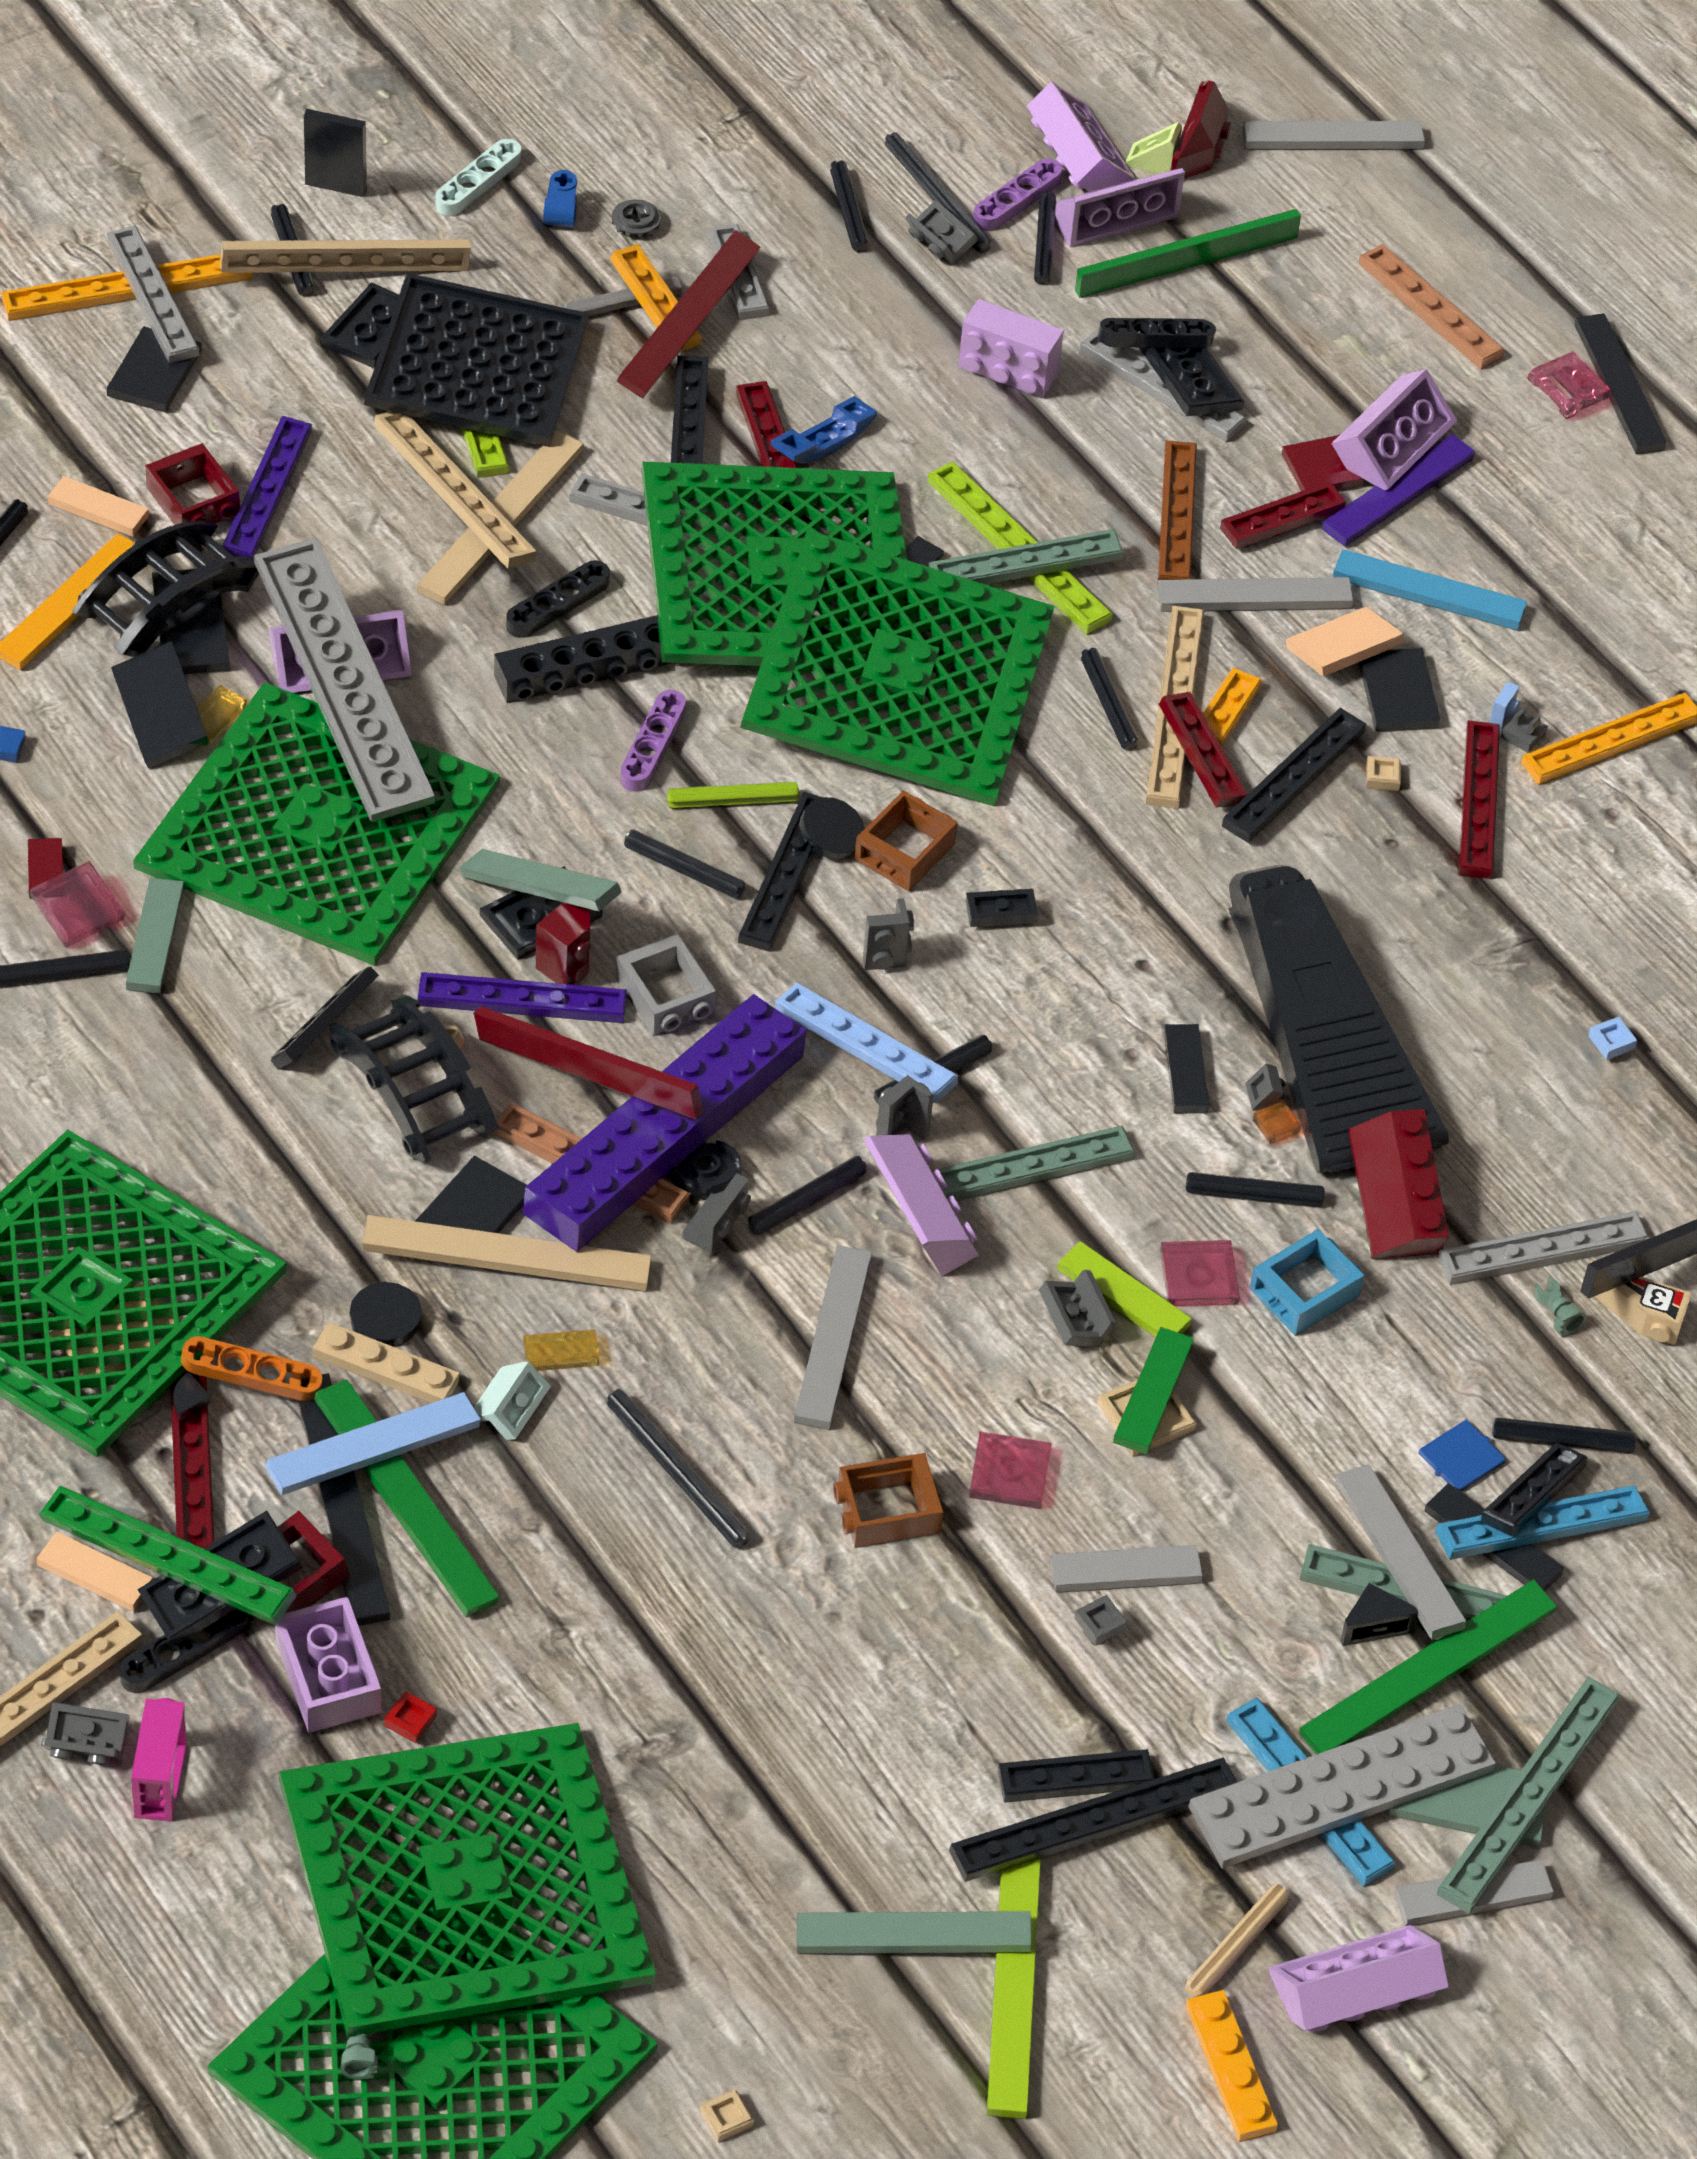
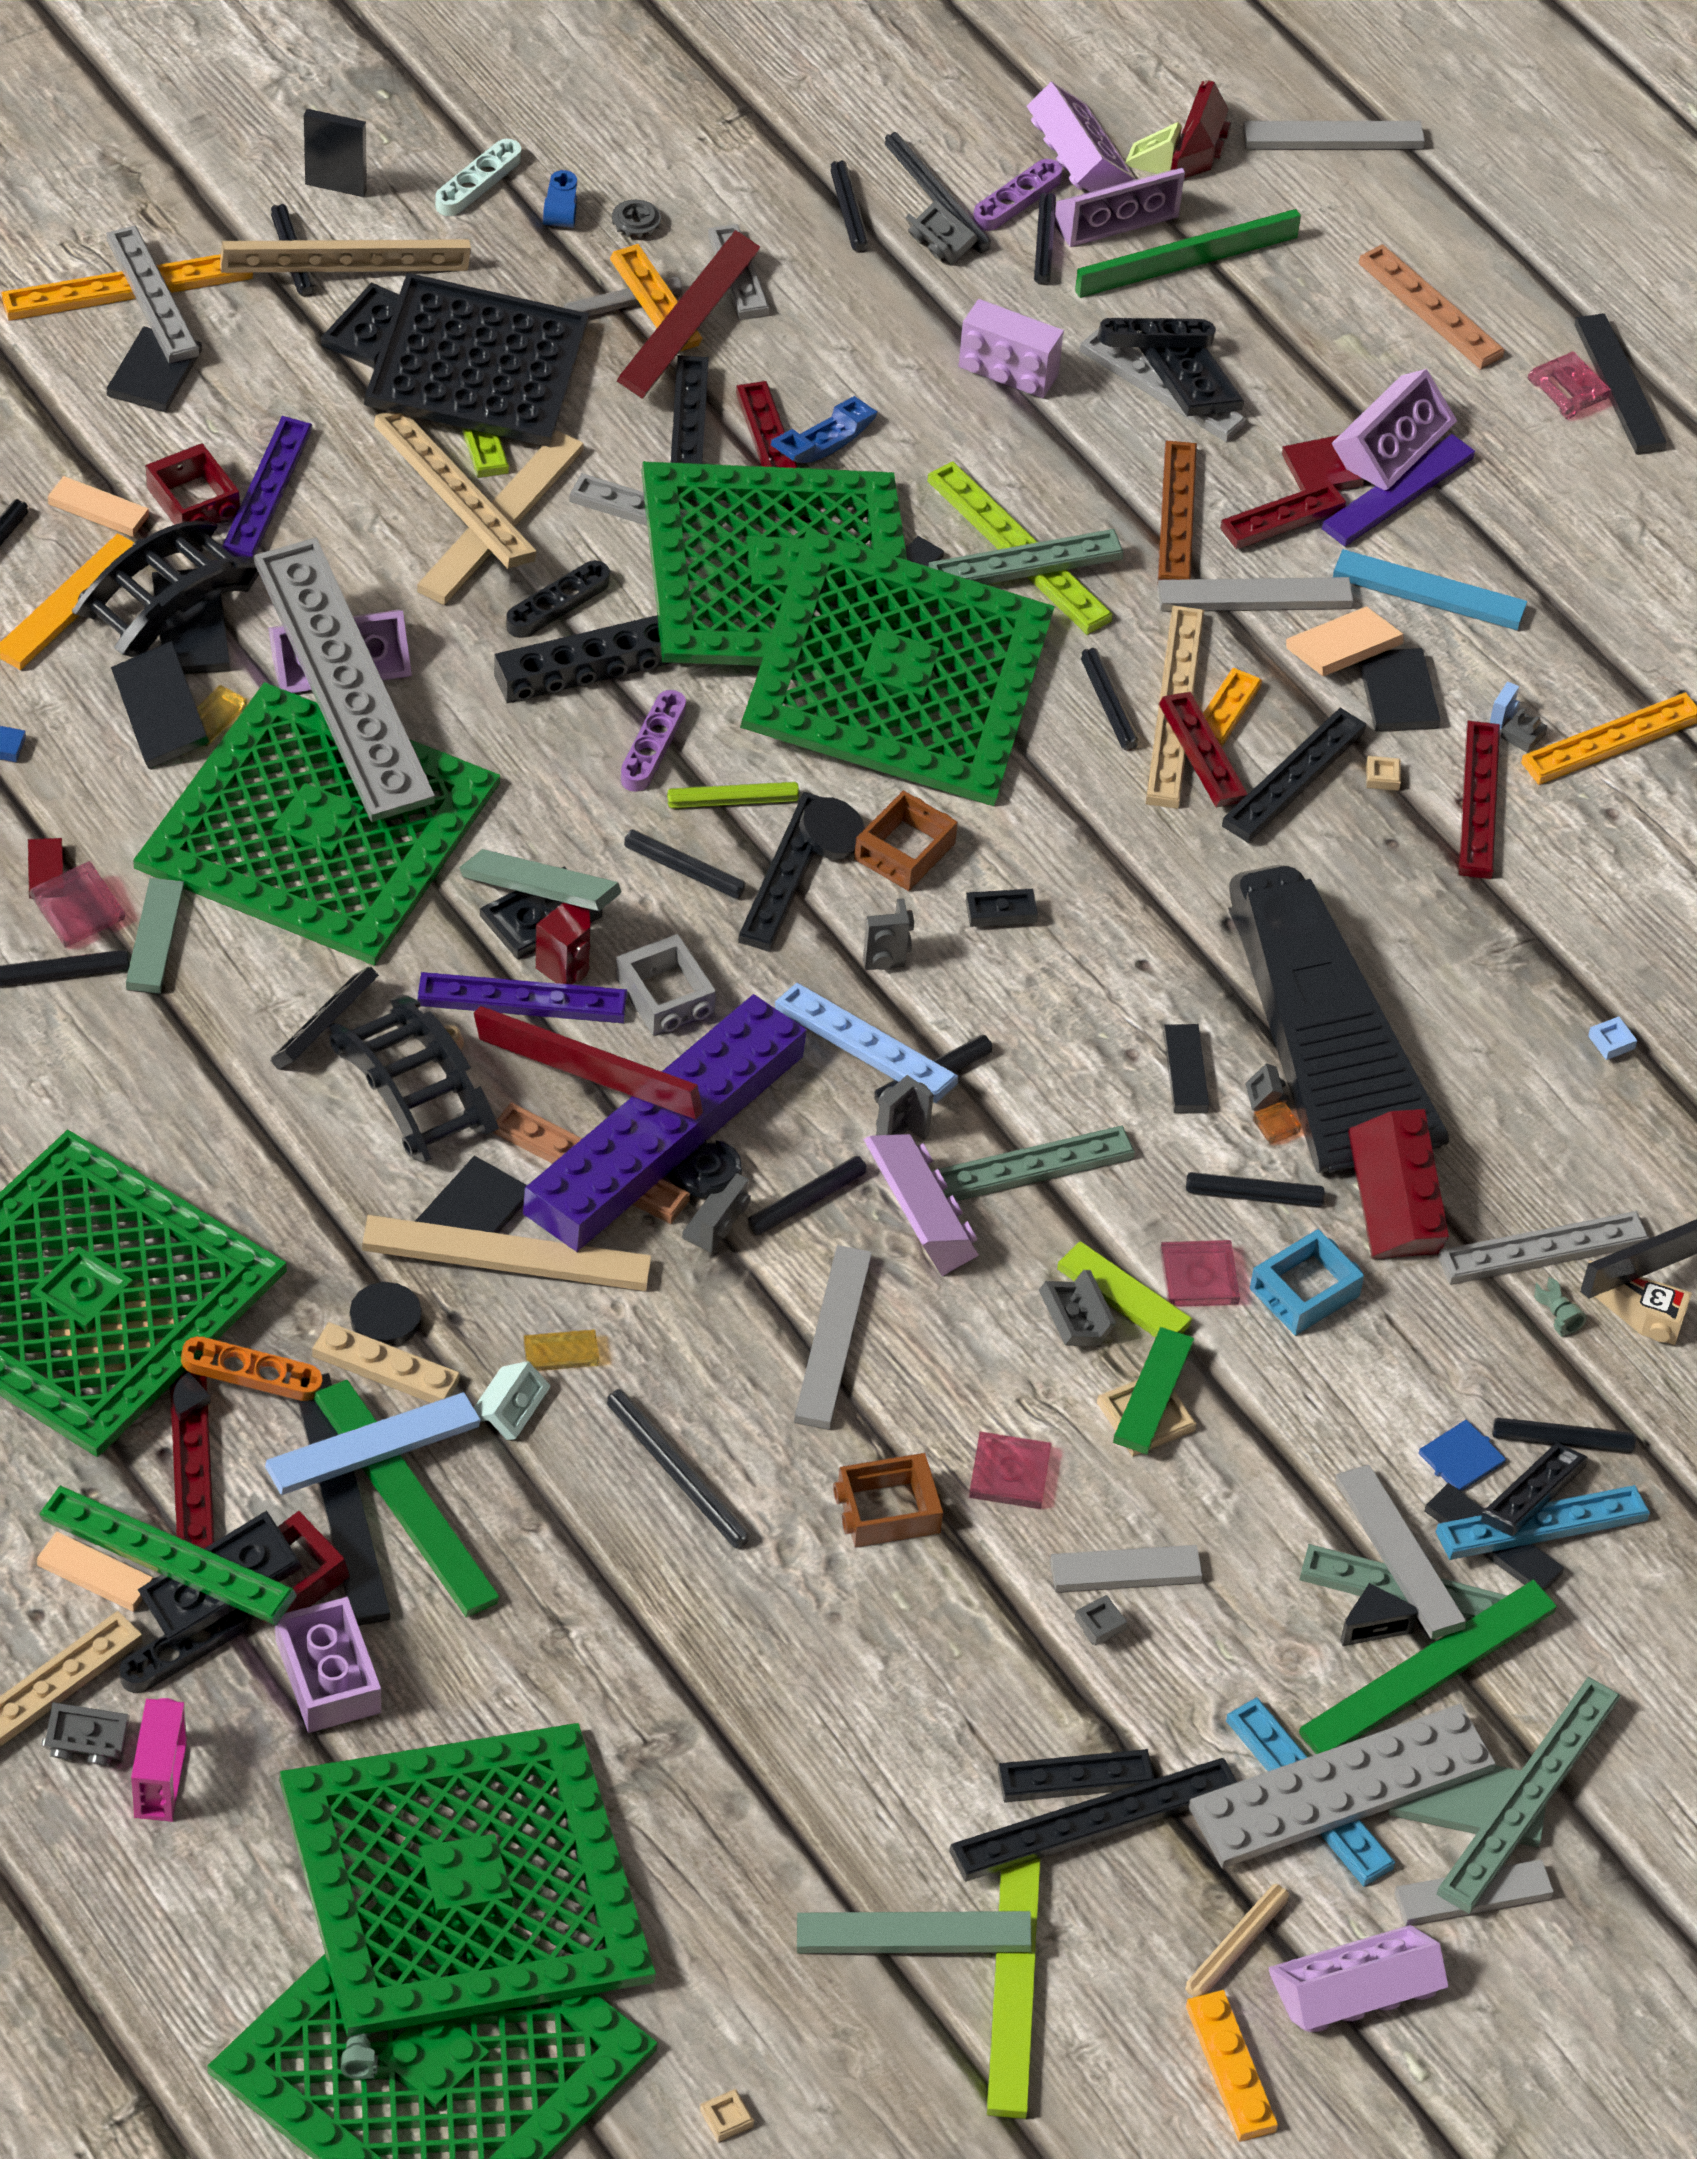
(410, 1717): red plate -> none

